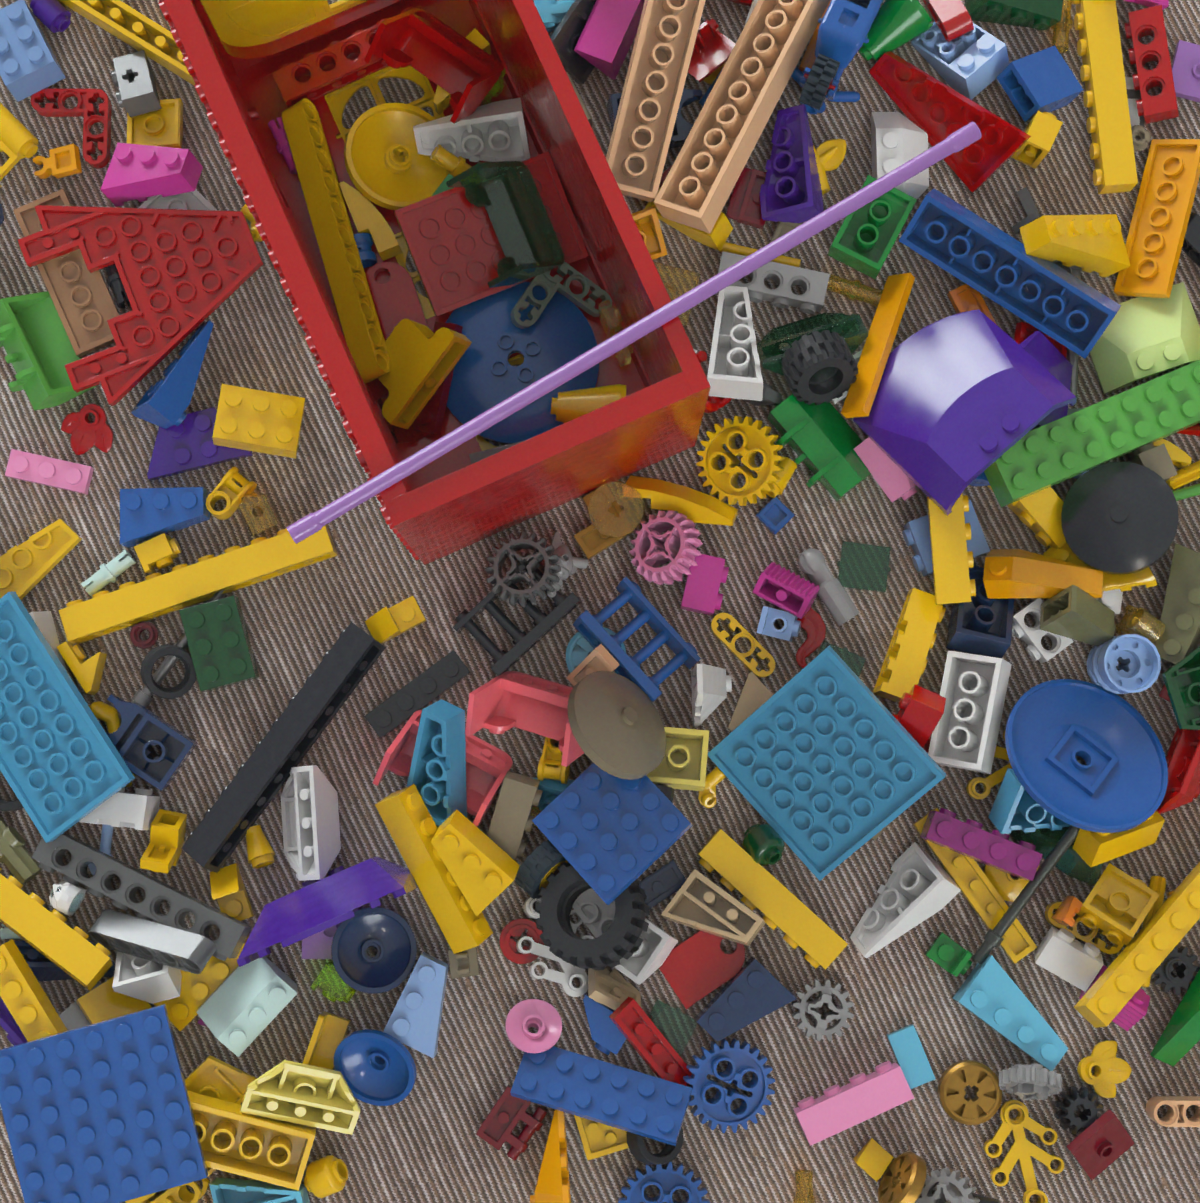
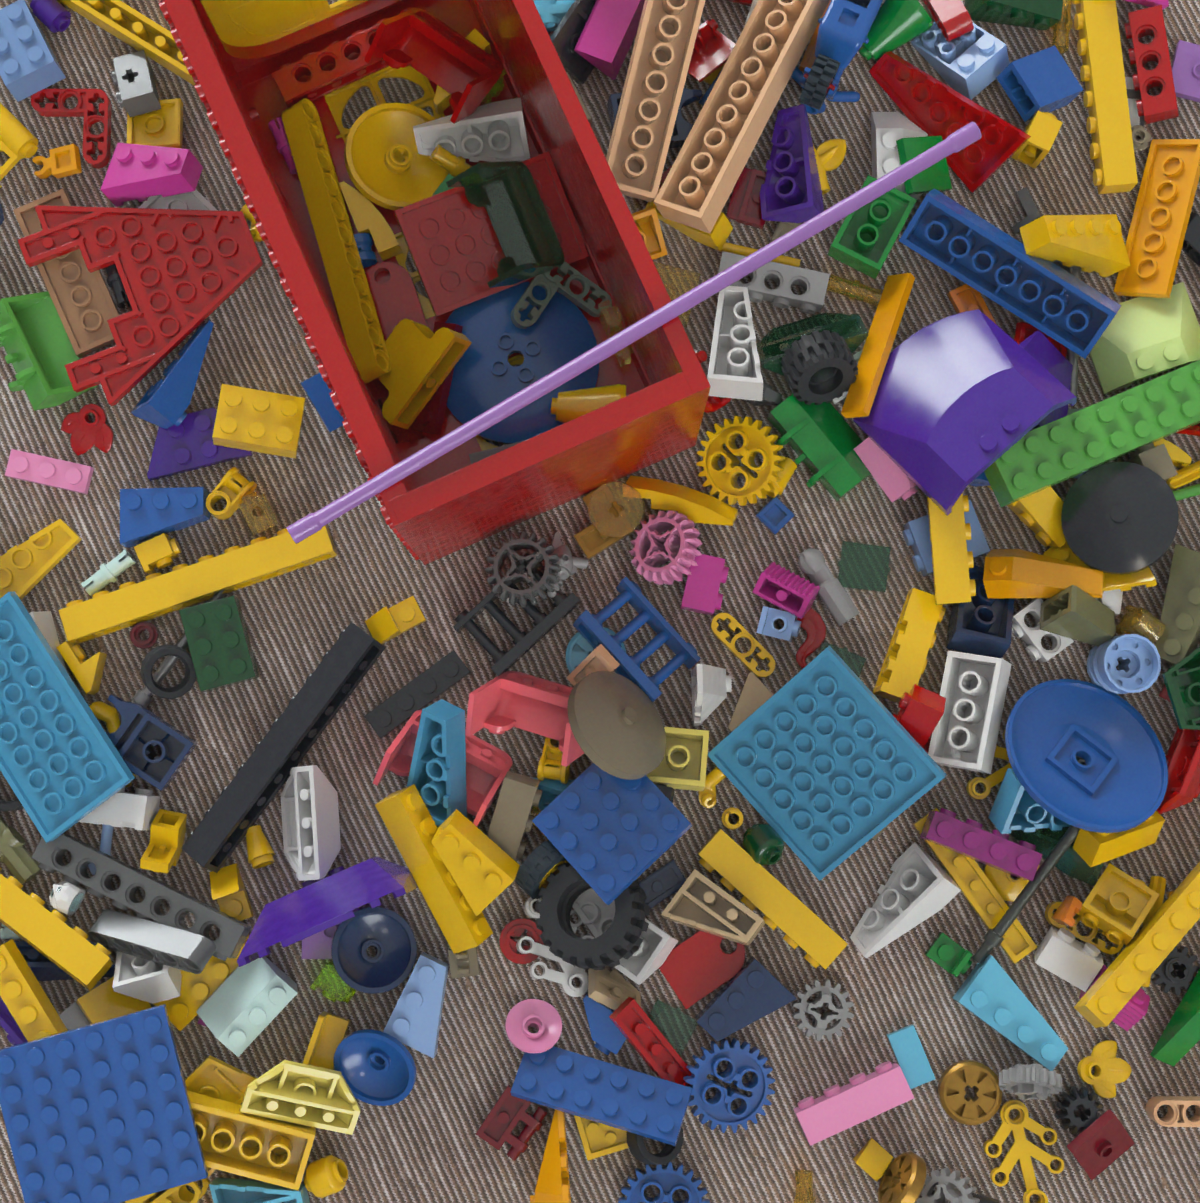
(319, 396): none -> blue slope
(725, 815): none -> yellow pin
(935, 176): none -> green tile

